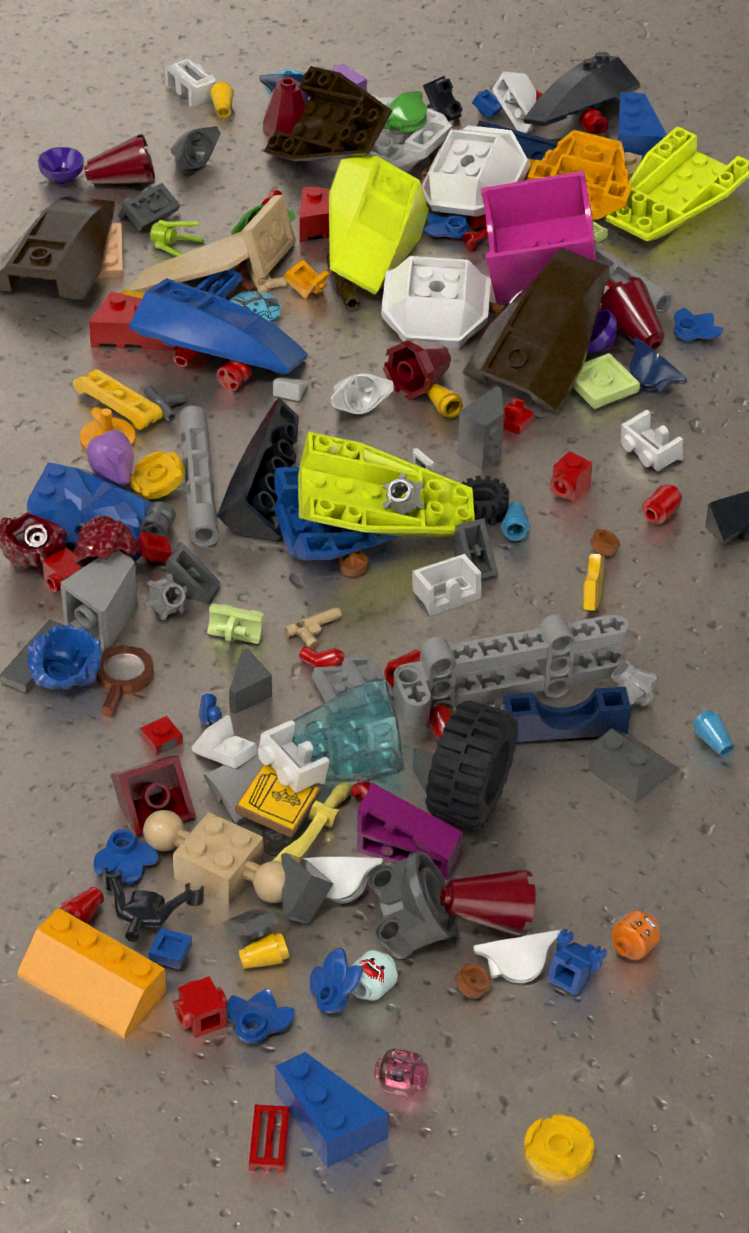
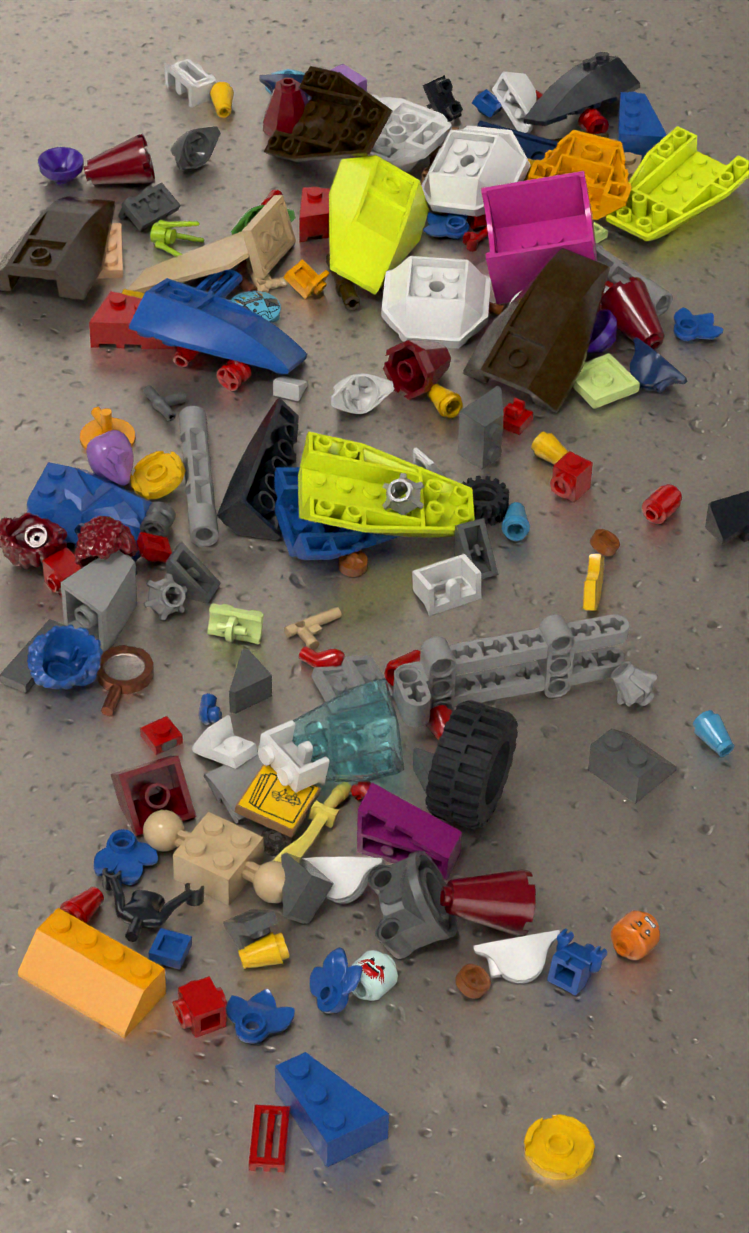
(119, 398): yellow plate -> none
(401, 1072): clear pink head -> none
(408, 112): bright green hat -> none
(548, 448): none -> yellow cone
(591, 718): dark blue arch -> none
(650, 445): white window -> none

